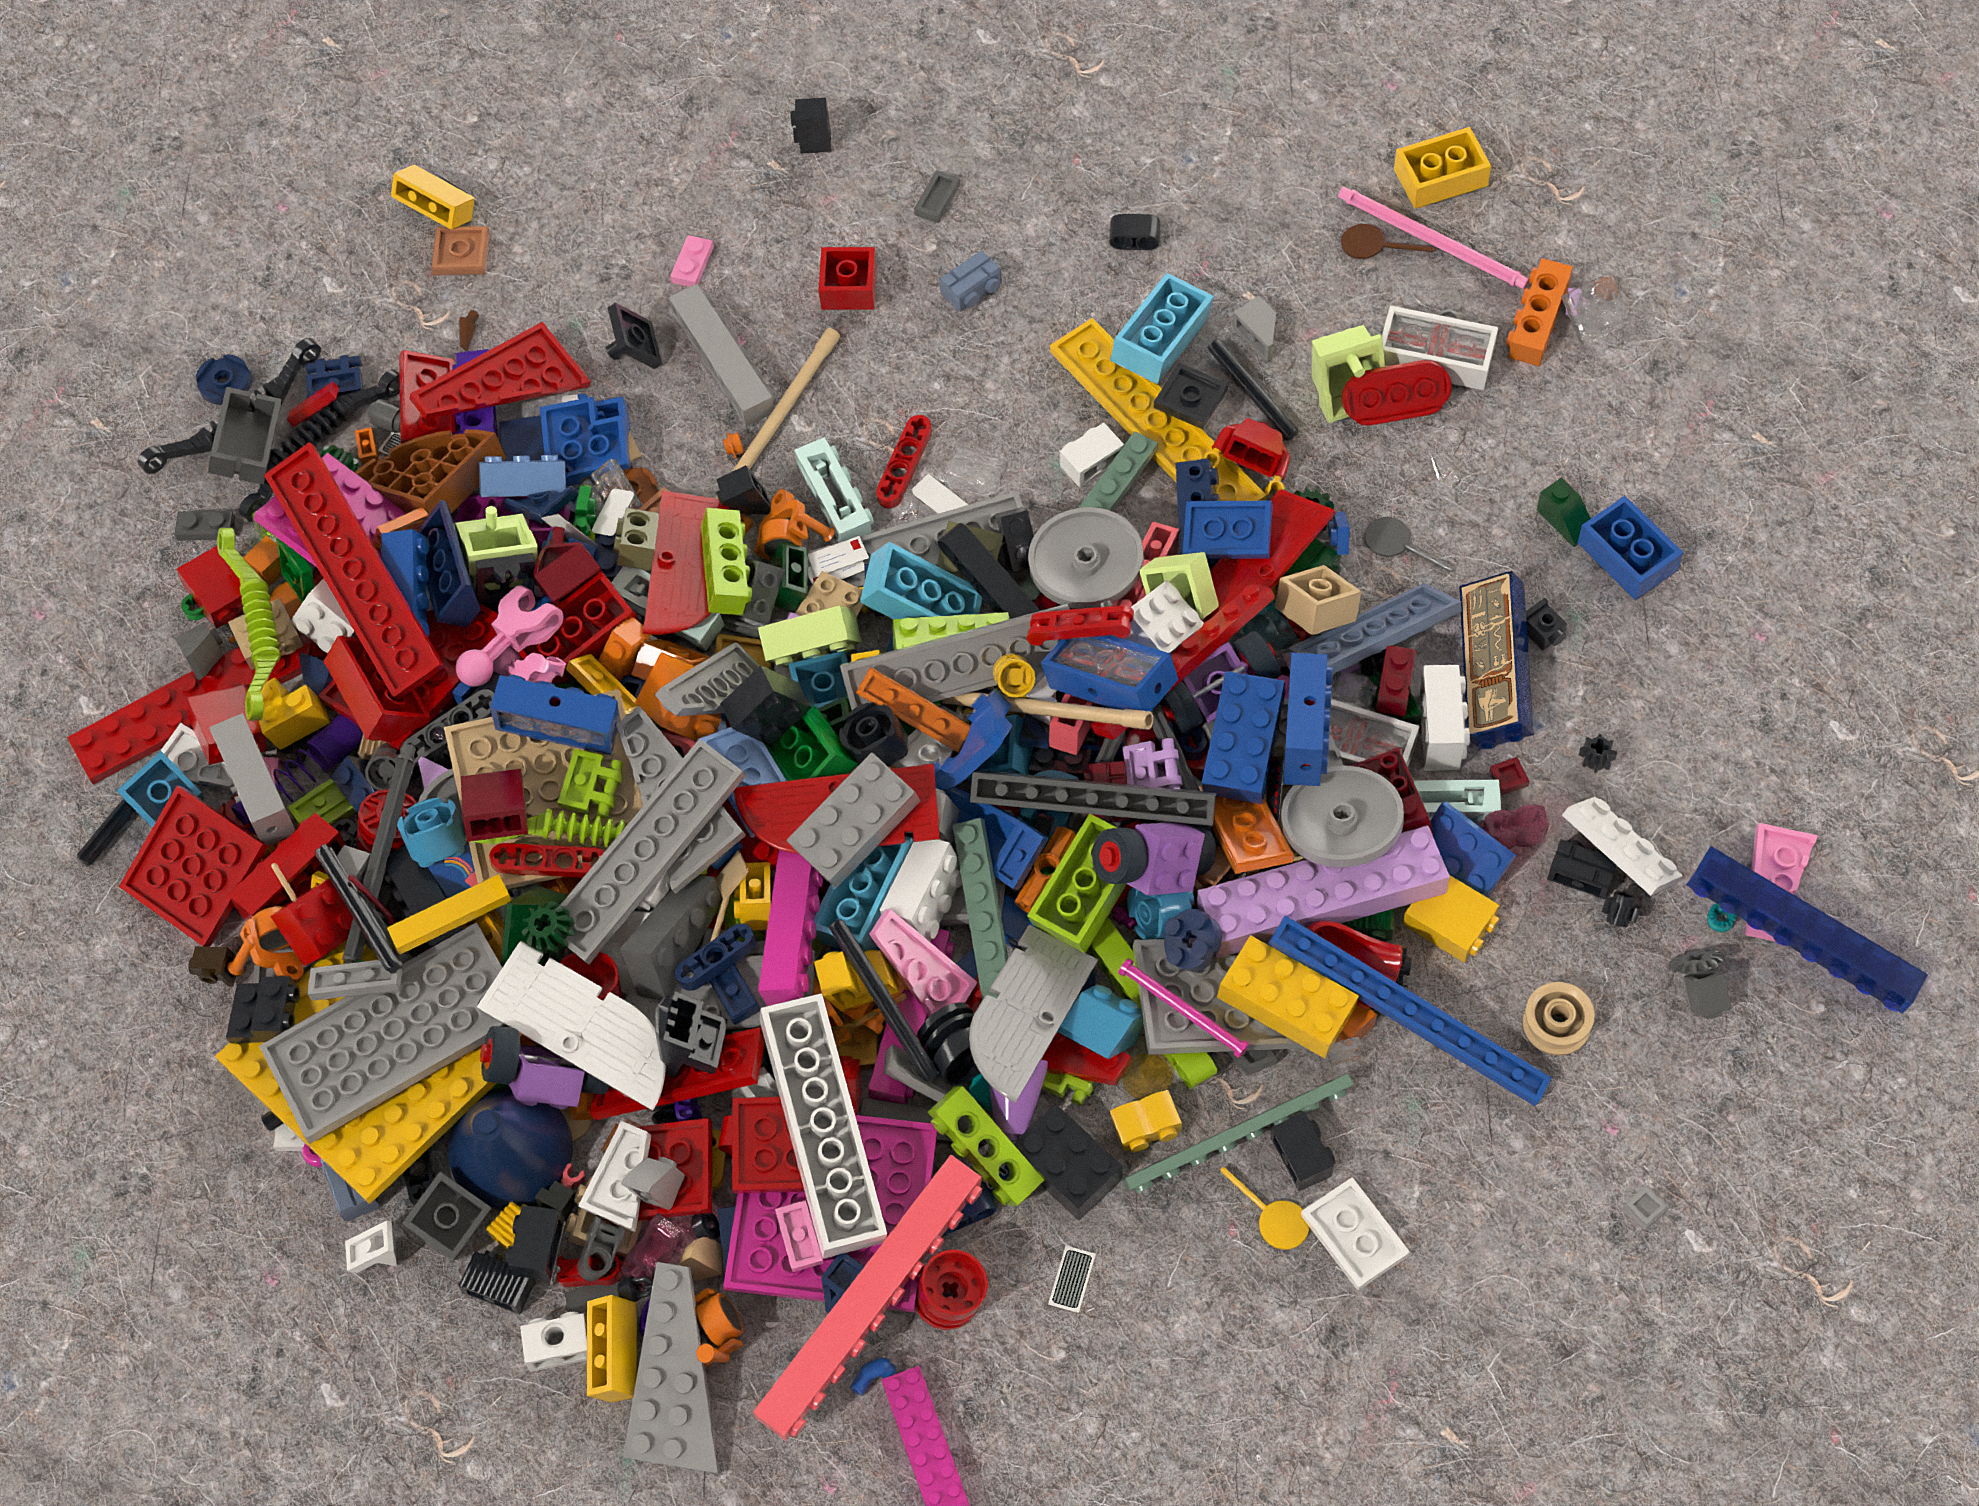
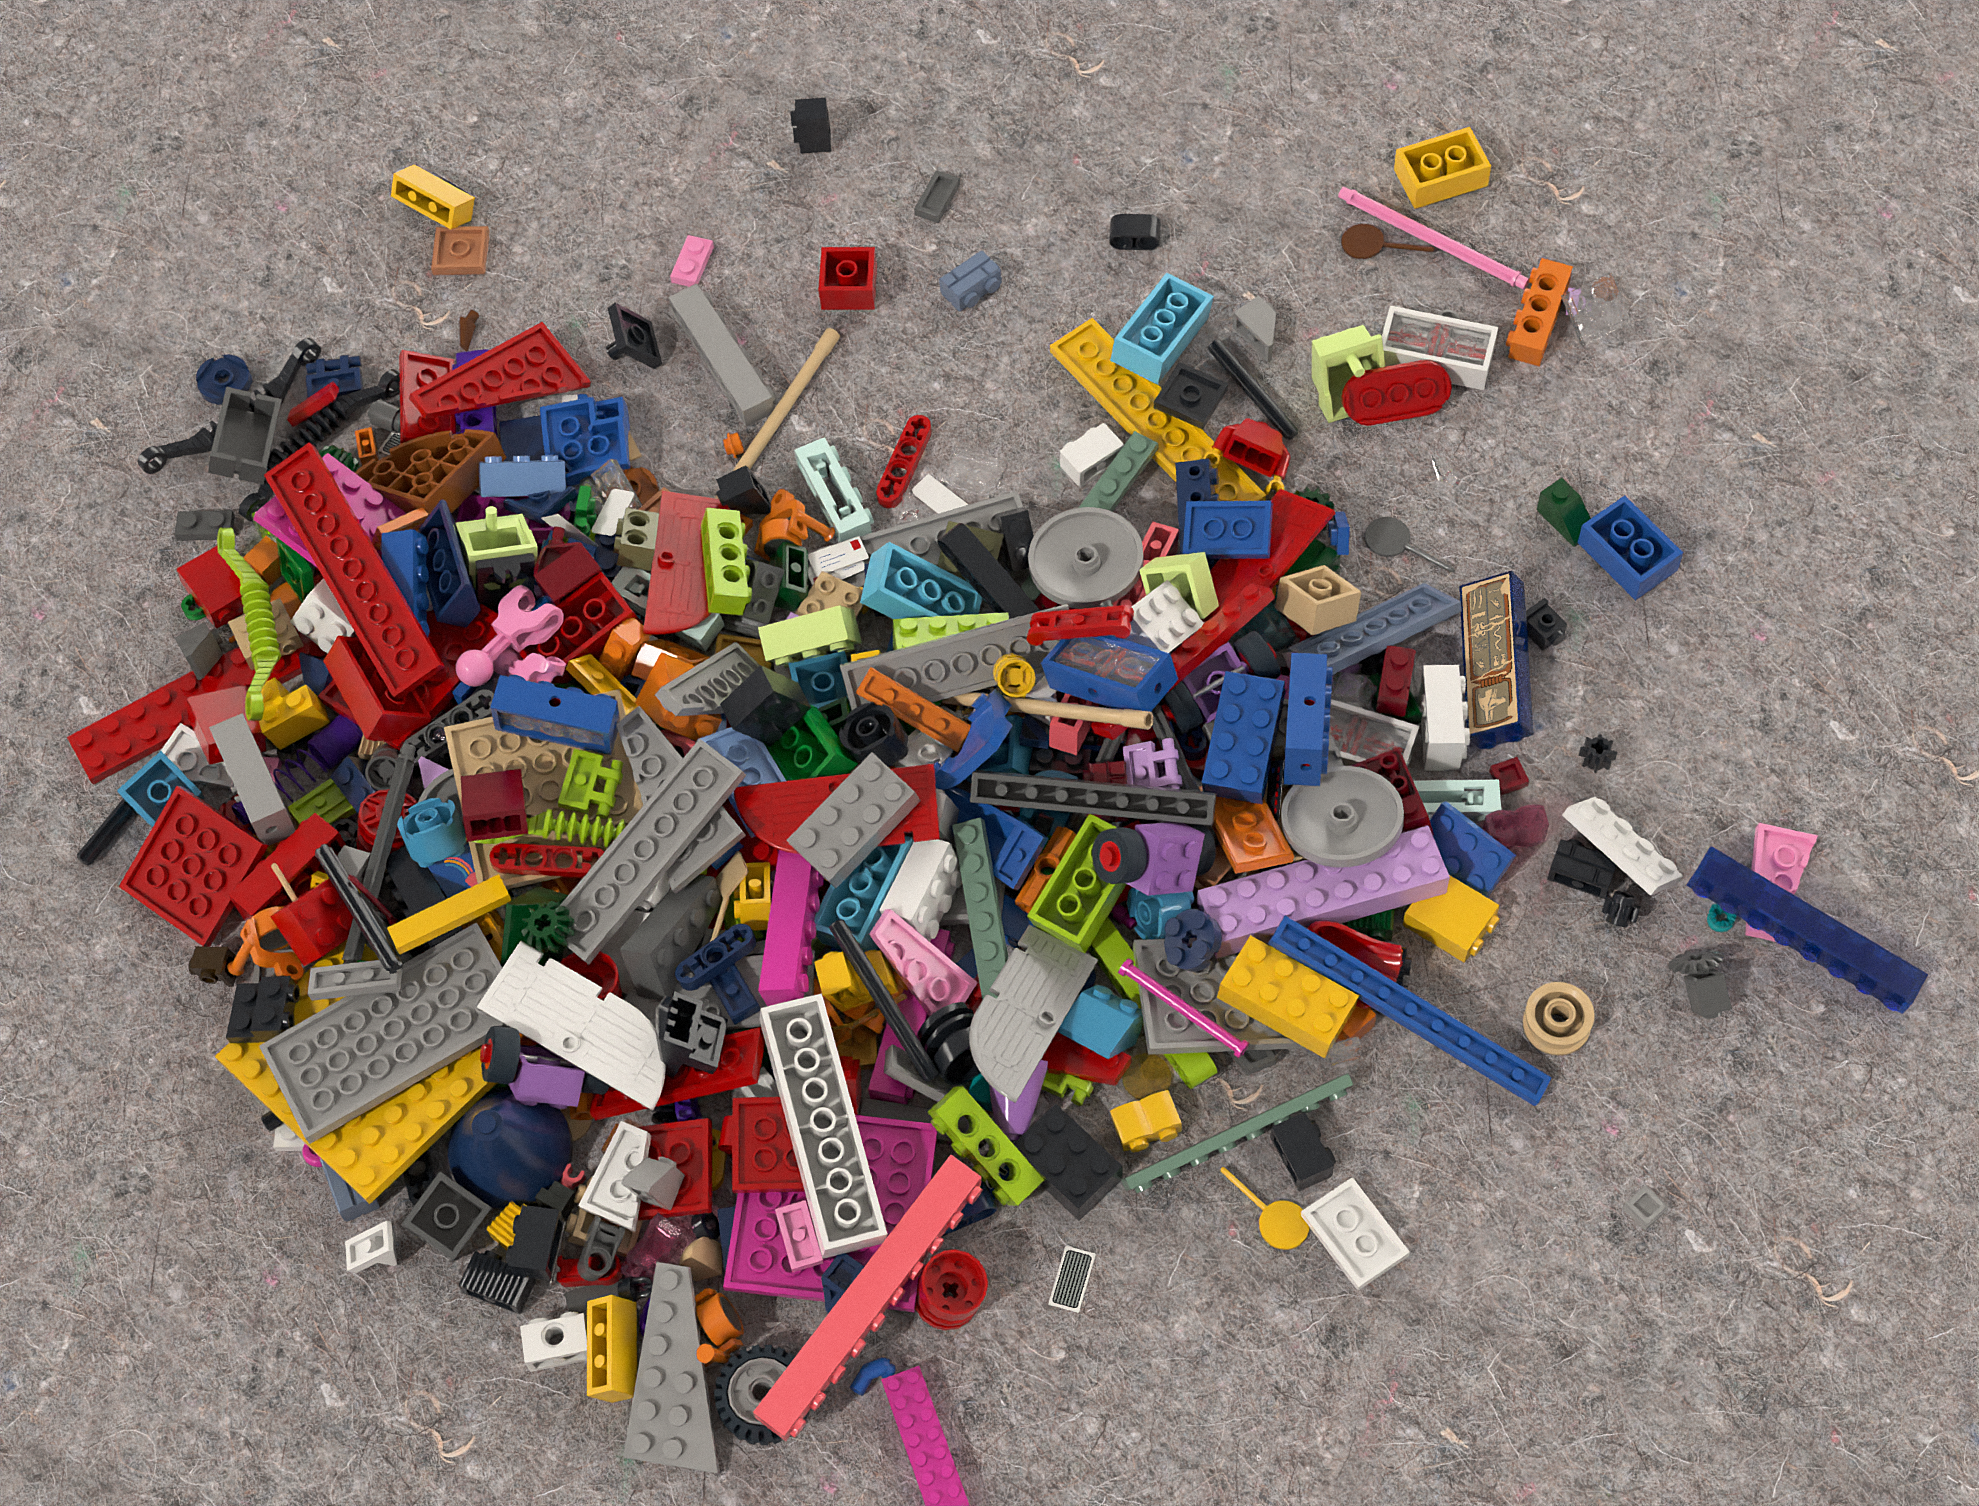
(740, 1384): none -> wheel

